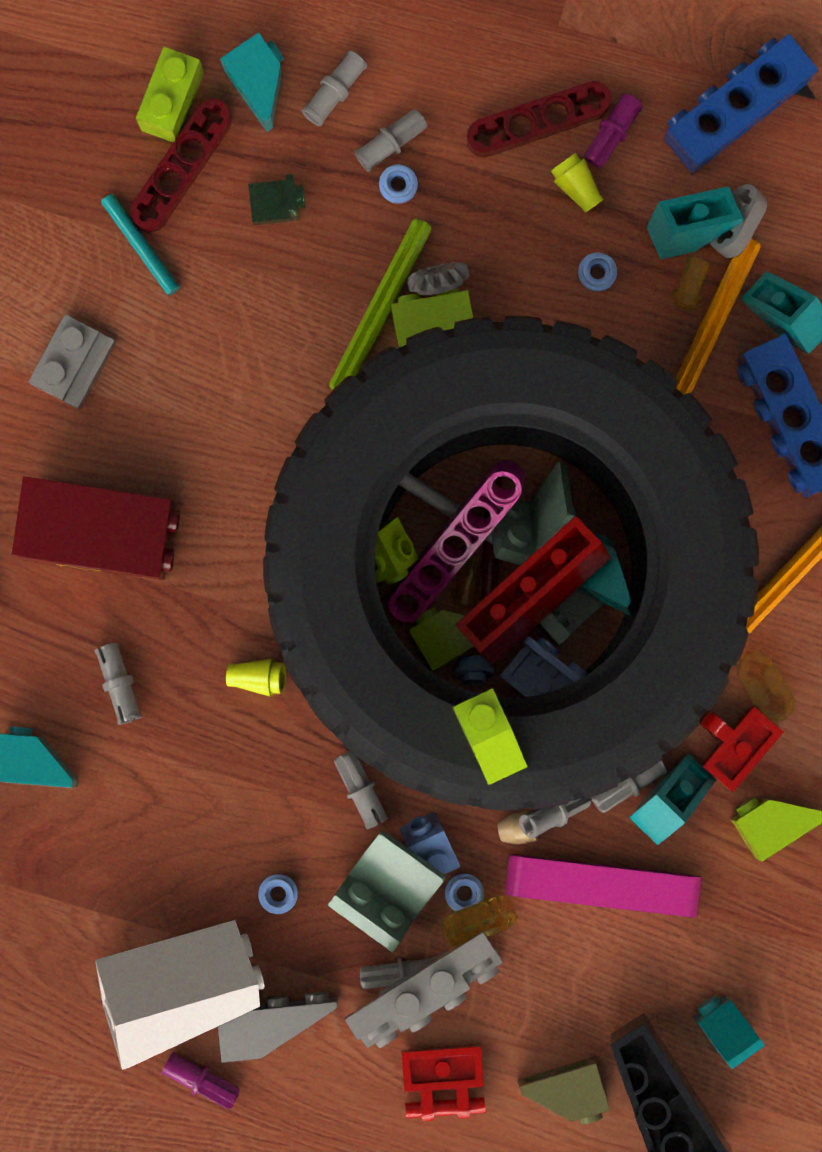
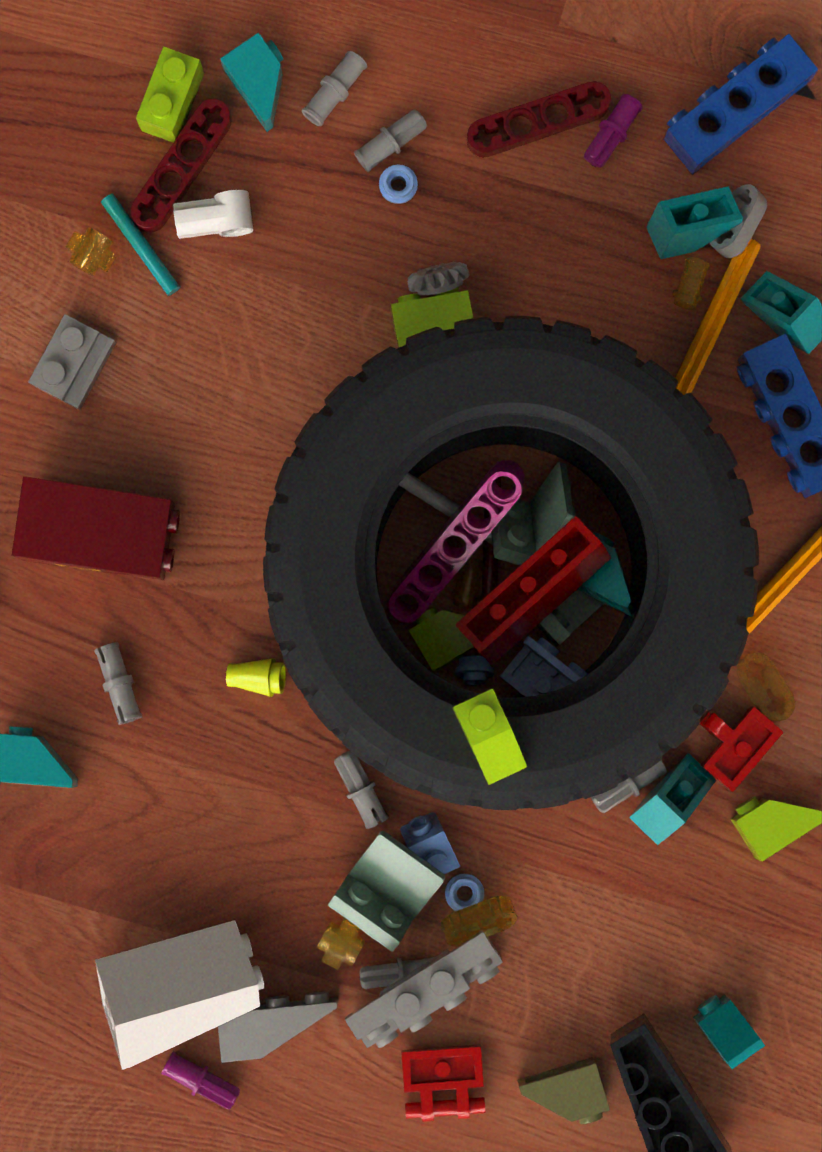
(90, 251): none -> clear yellow gear
(223, 215): none -> white piece
(272, 905): light blue plate -> none
(276, 201): clear green bracket -> none
(340, 944): none -> clear yellow gear
(381, 303): lime axle -> none
(393, 552): lime brick -> none
(510, 830): tan hose -> none
(546, 818): light grey axle -> none
(577, 182): neon yellow cone -> none
(597, 260): light blue plate -> none
(603, 885): dark pink beam -> none

